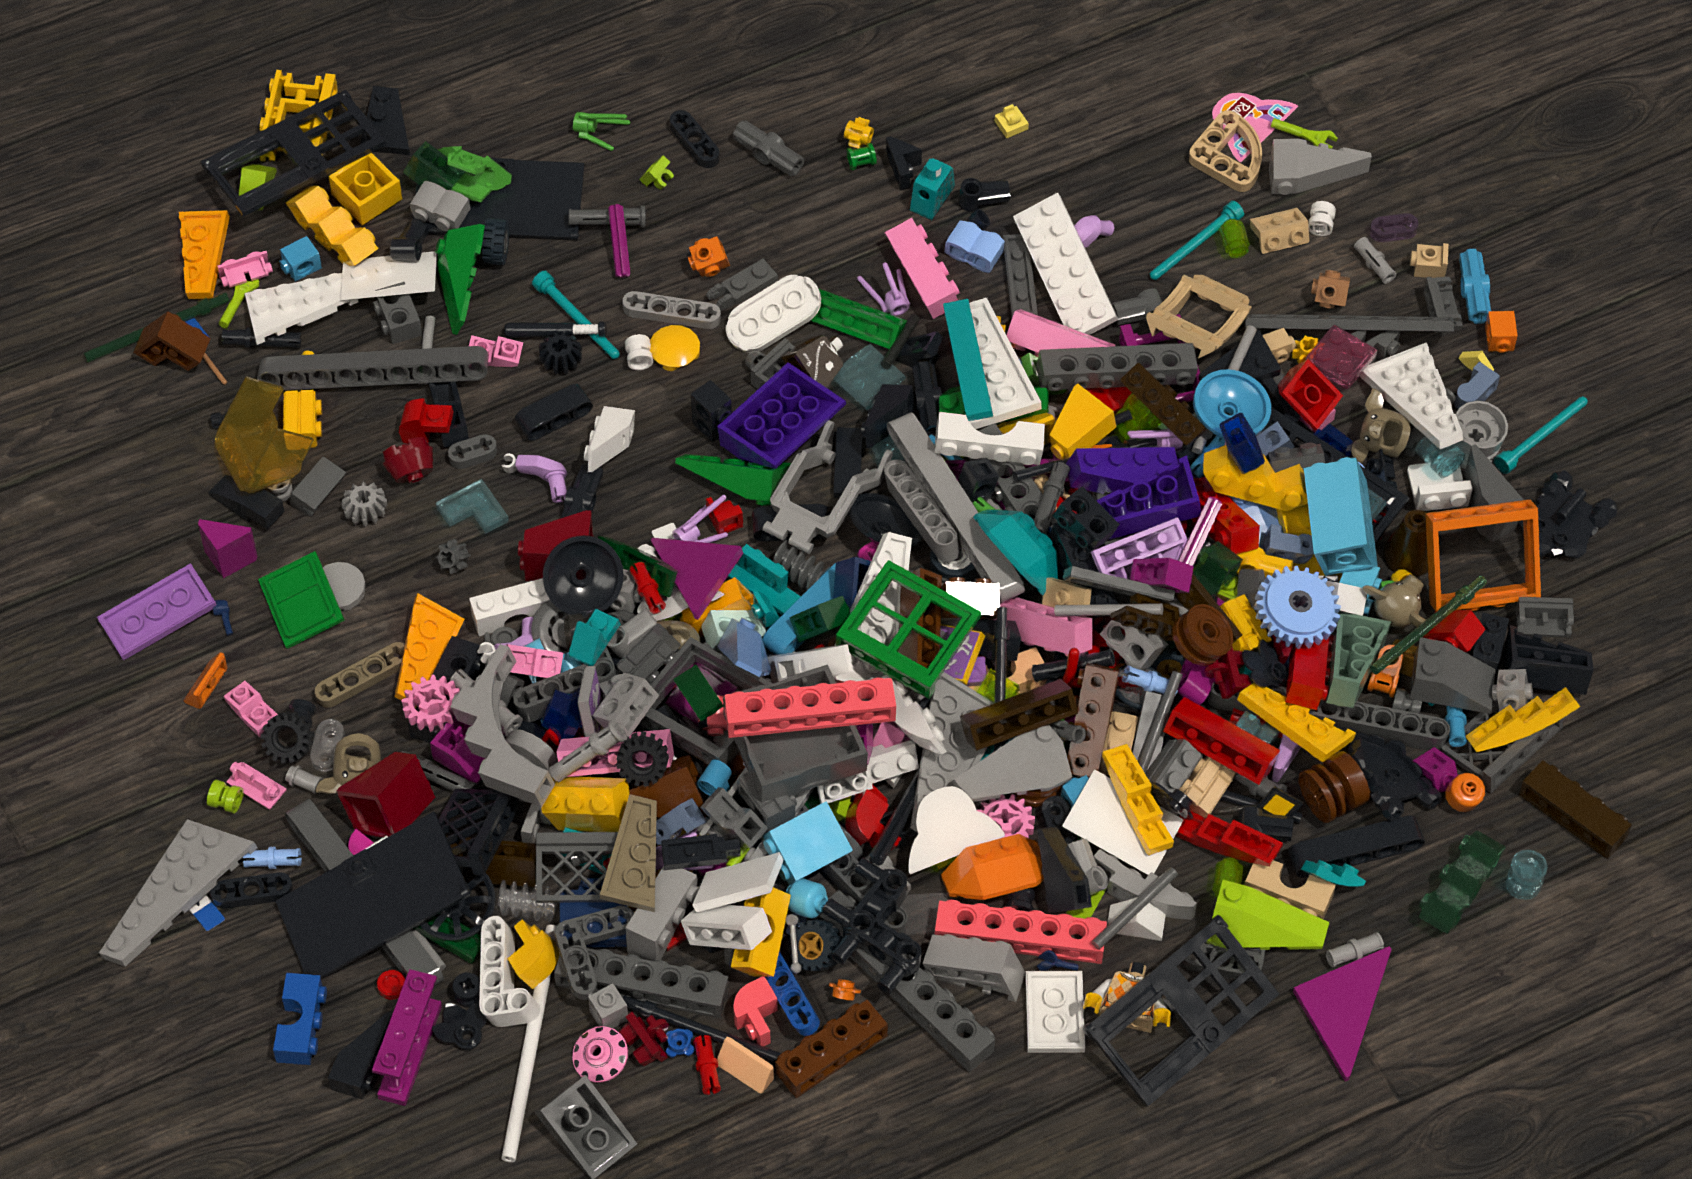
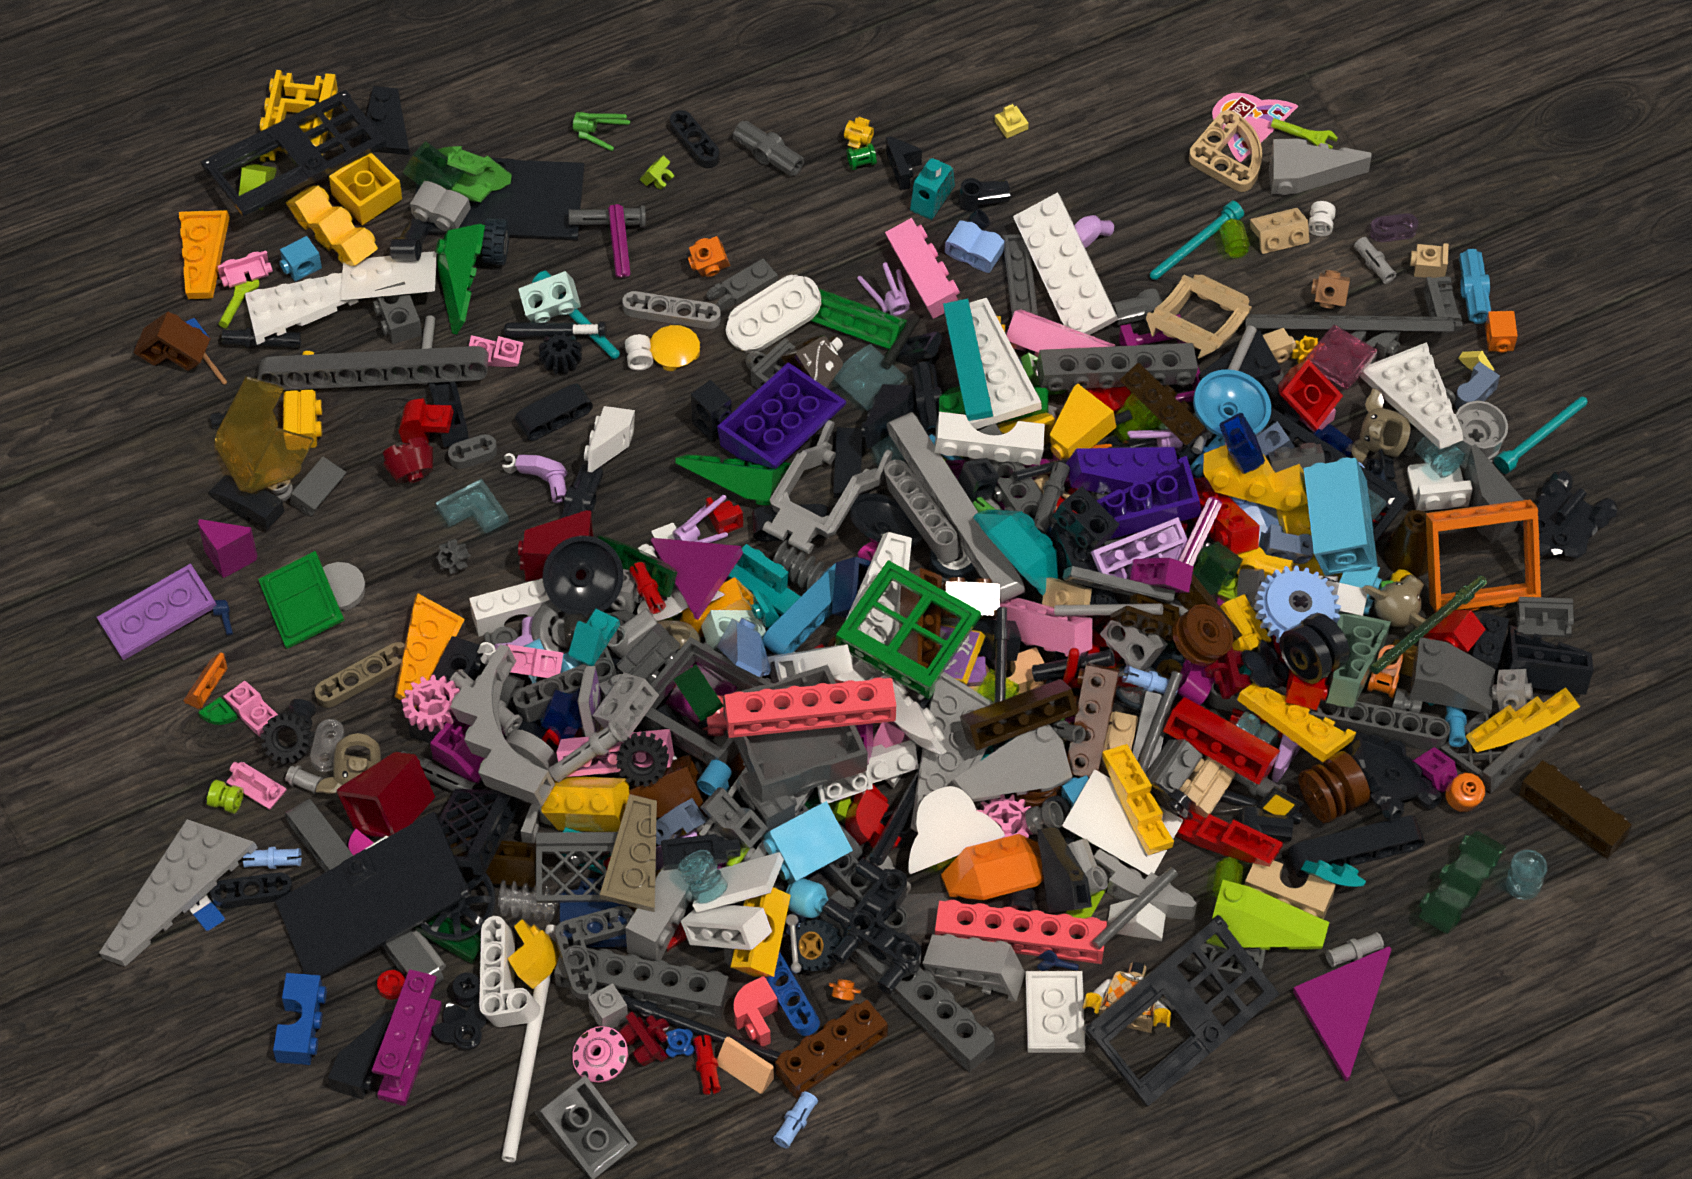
(203, 307): clear green bar -> none
(218, 713): none -> green tile
(364, 503): light grey gear -> none
(549, 291): none -> light aqua brick
(703, 877): none -> clear light blue wheel
(795, 1119): none -> light blue pin
(820, 618): dark green brick -> none
(1043, 817): none -> dark grey wheel
(1314, 648): none -> black wheel

